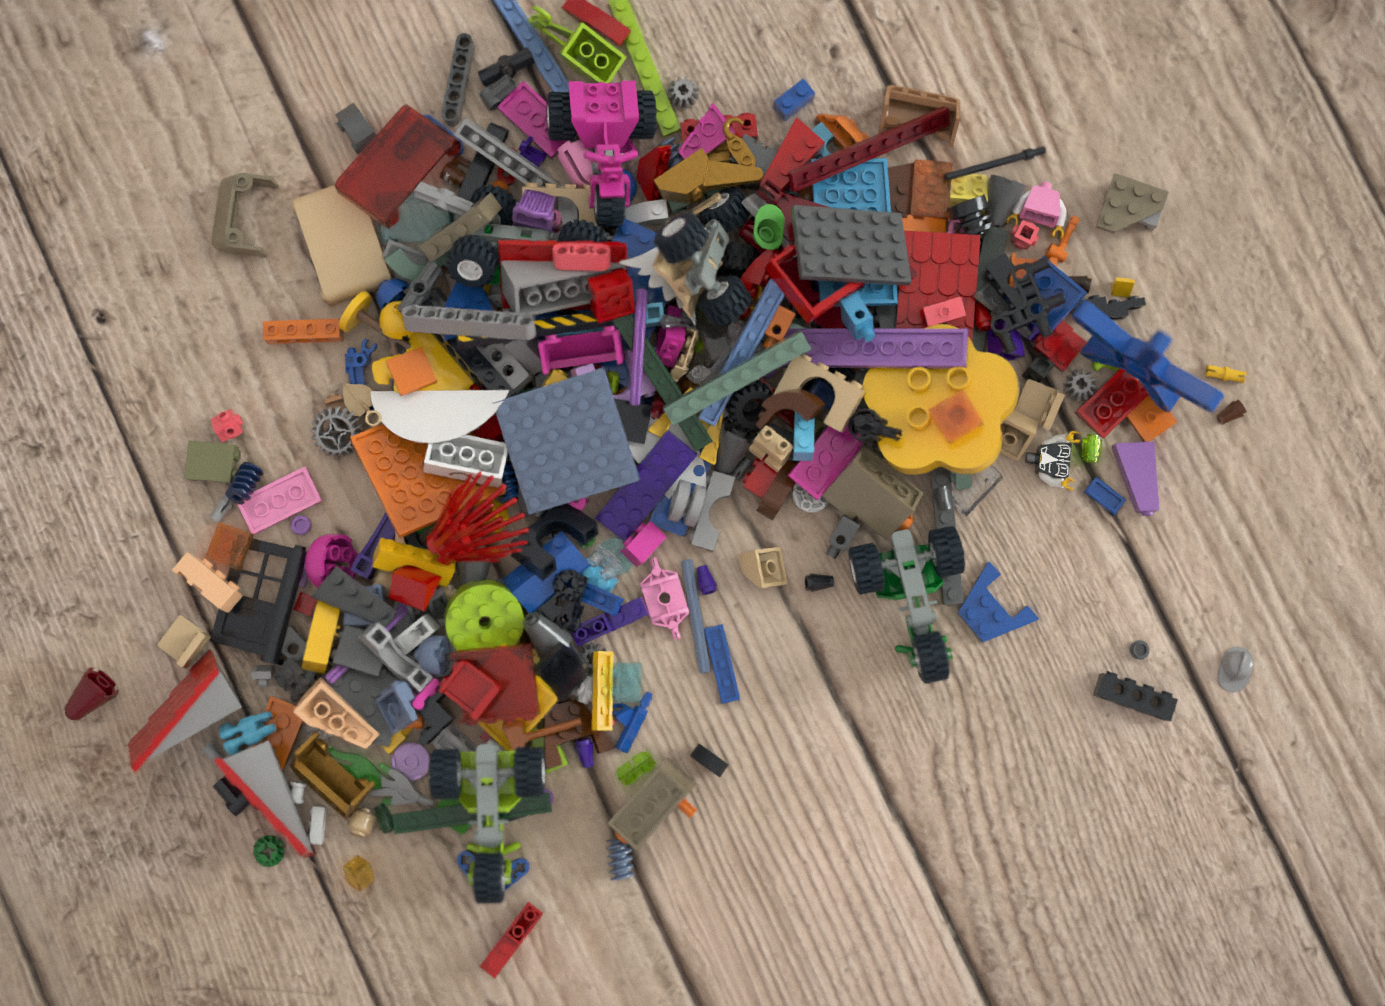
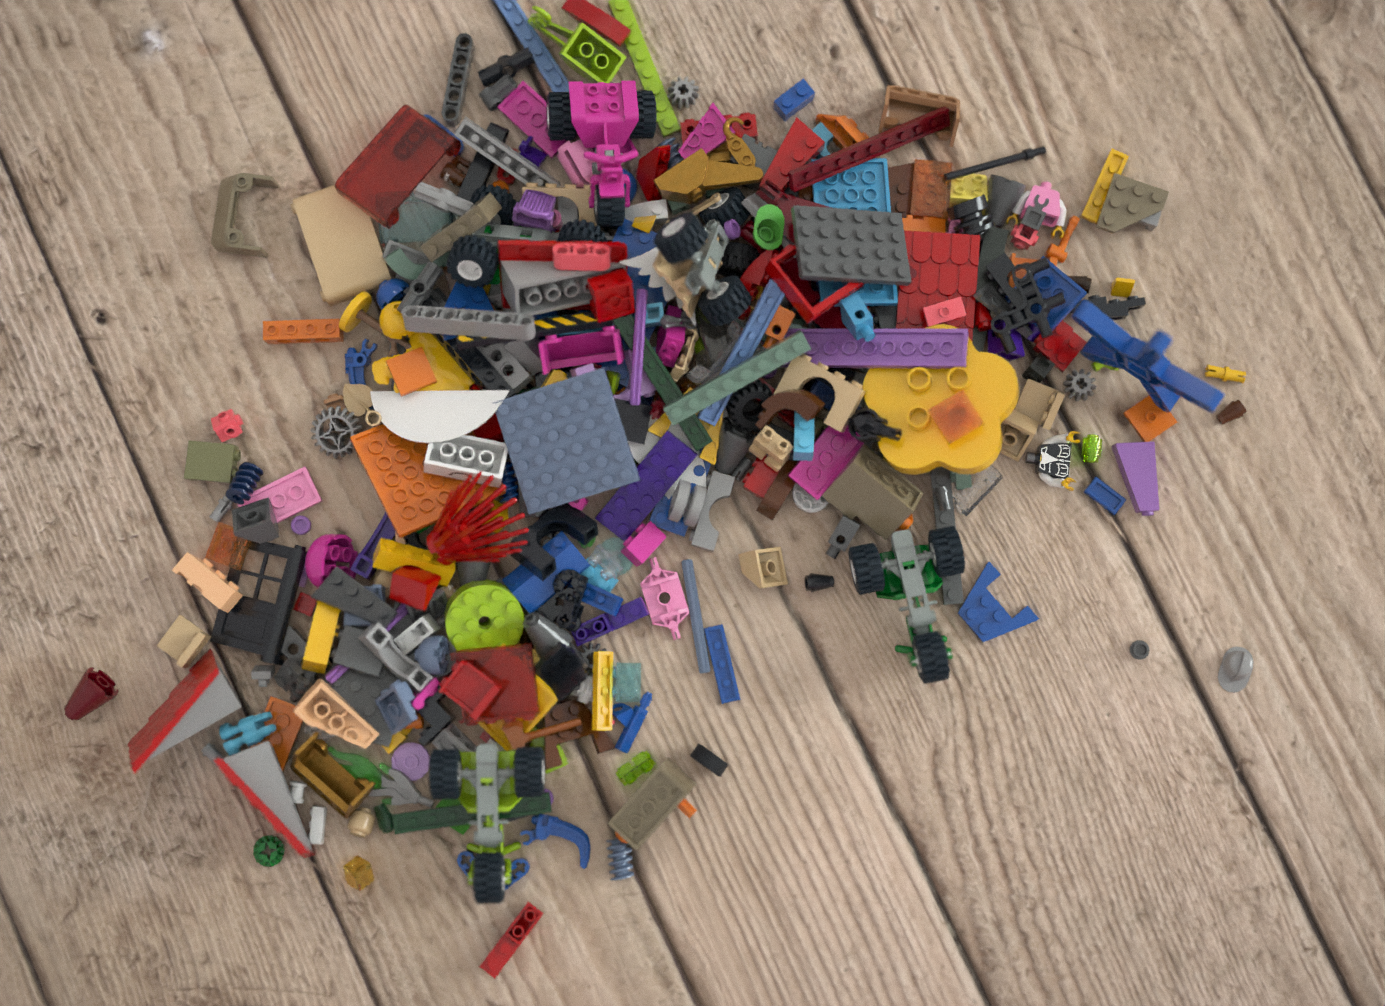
(234, 798): black piece -> none
(255, 522): none -> dark grey slope
(356, 126): dark grey brick -> none
(551, 825): none -> blue piece
(584, 750): dark purple cone -> none
(644, 223): none -> yellow slope
(705, 580): dark purple cone -> none
(732, 229): none -> medium lavender tile
(1034, 215): none -> dark grey plate
(1112, 402): red slope -> none
(1114, 164): none -> yellow plate
(1163, 710): black brick -> none

